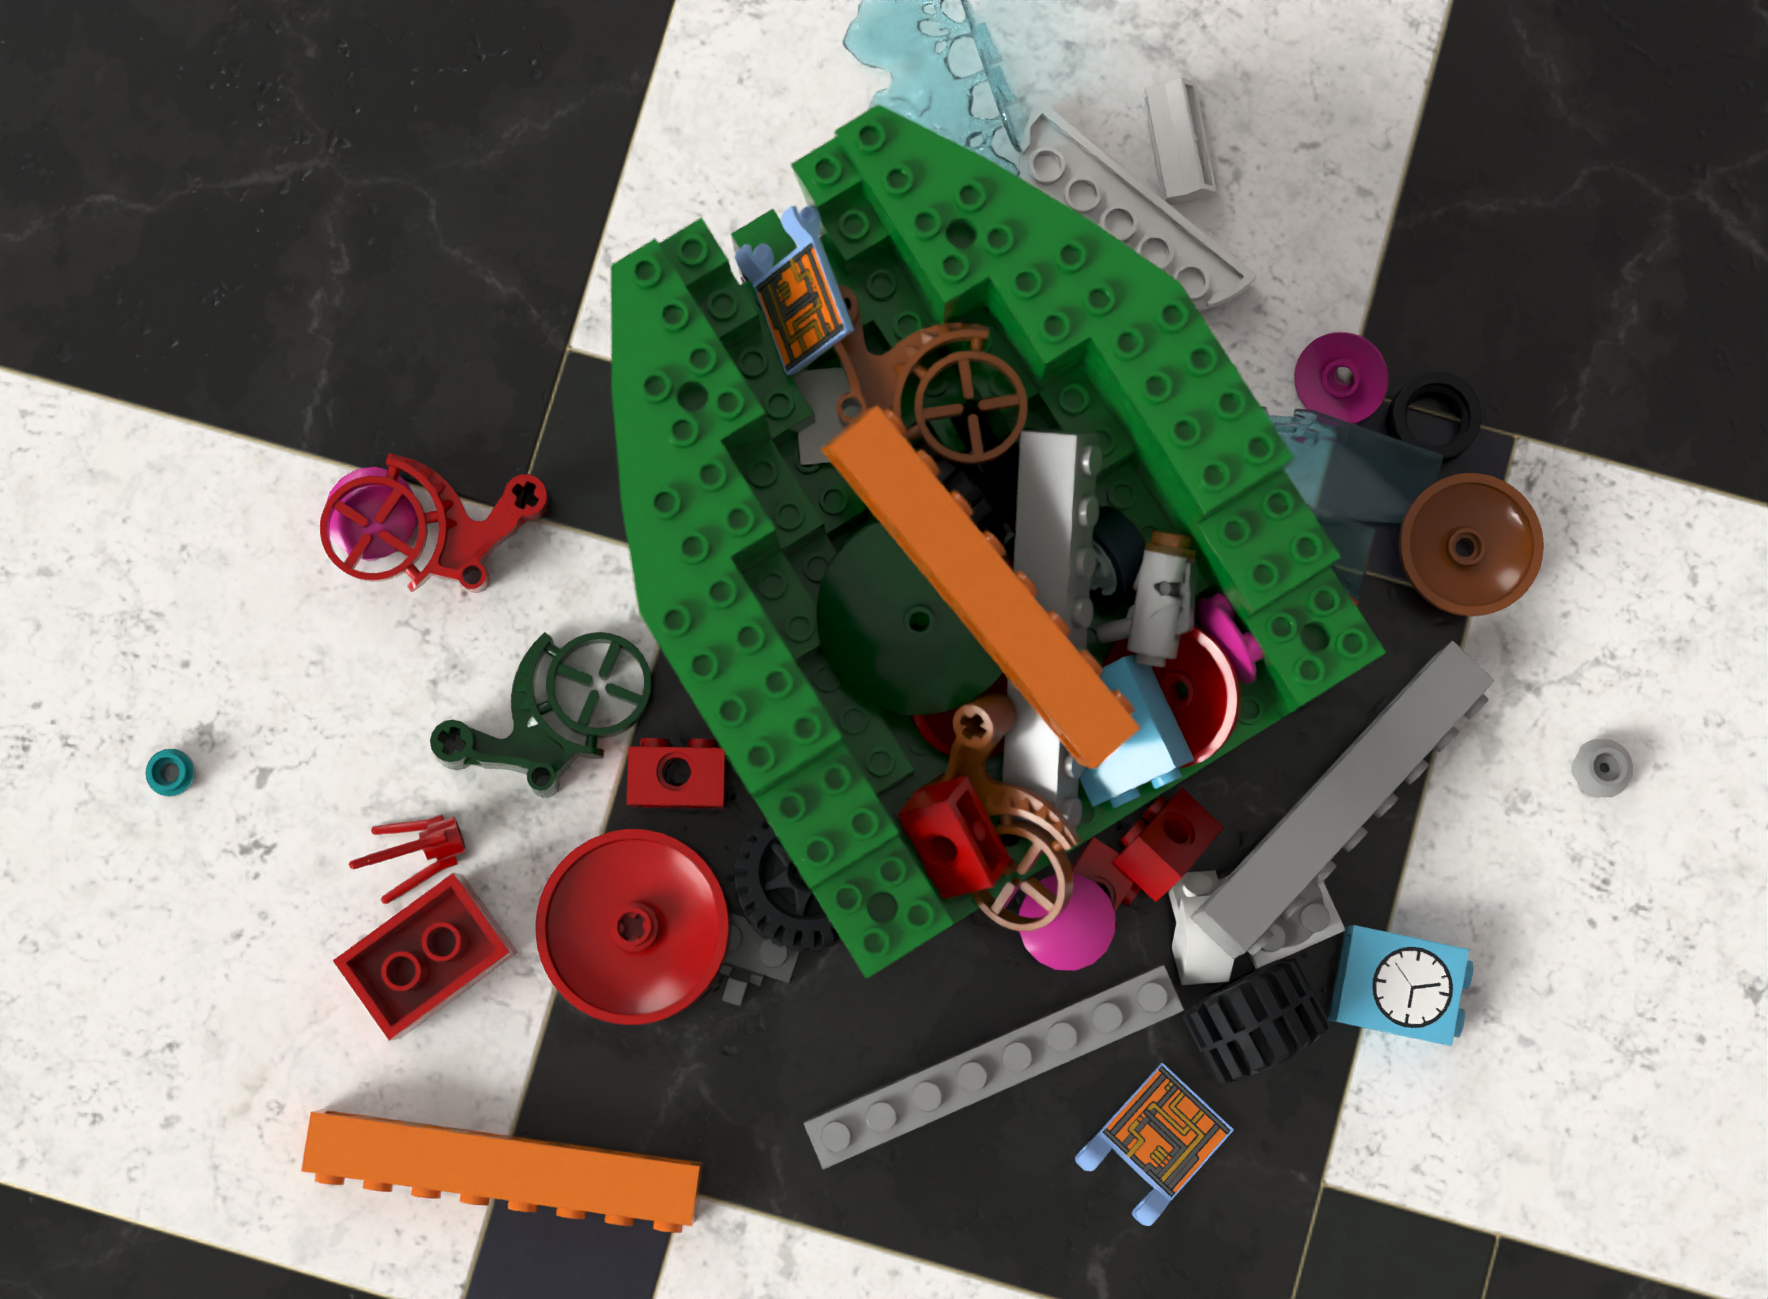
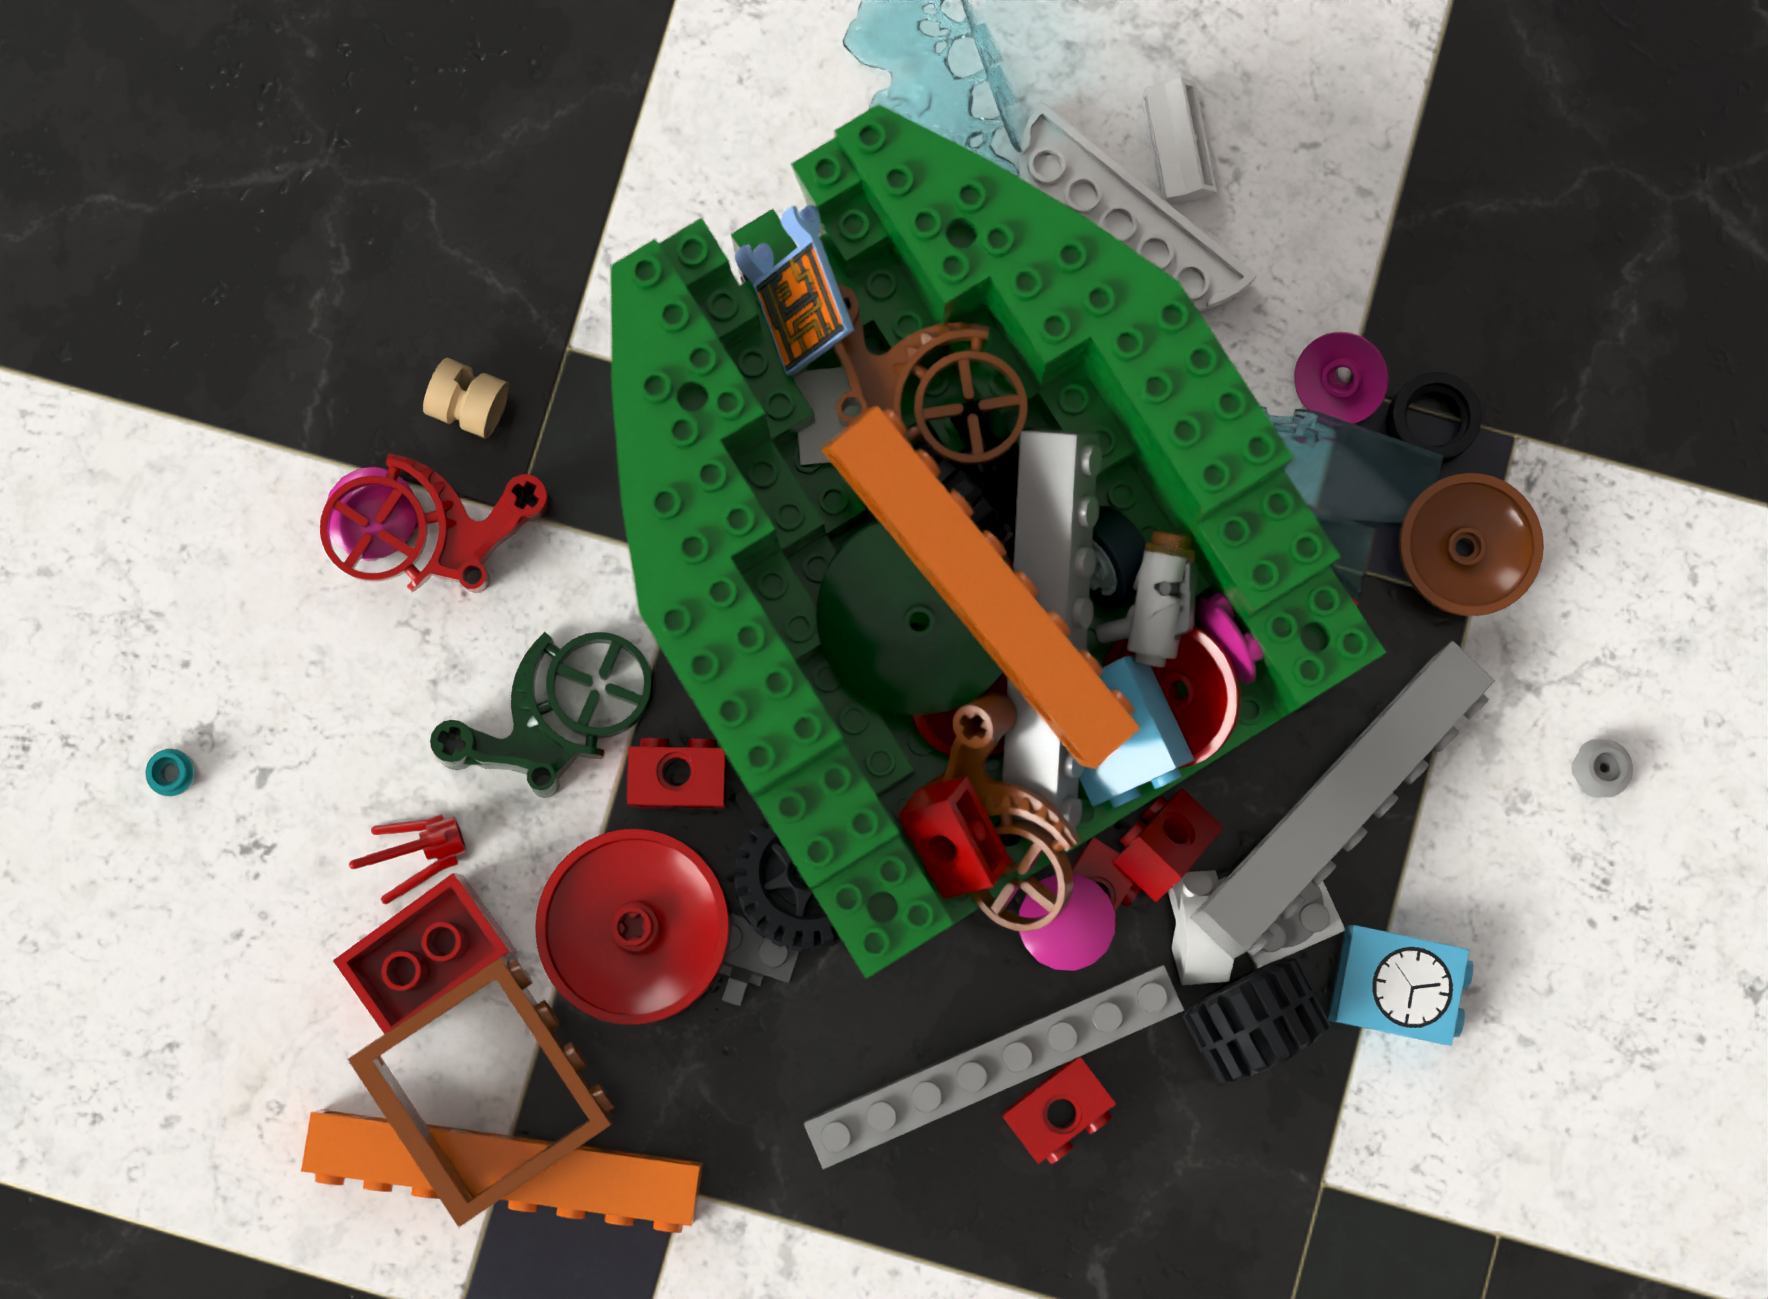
(416, 1134): none -> dark orange window
(461, 396): none -> tan wheel
(1029, 1113): none -> red brick
(1161, 1135): flag -> none

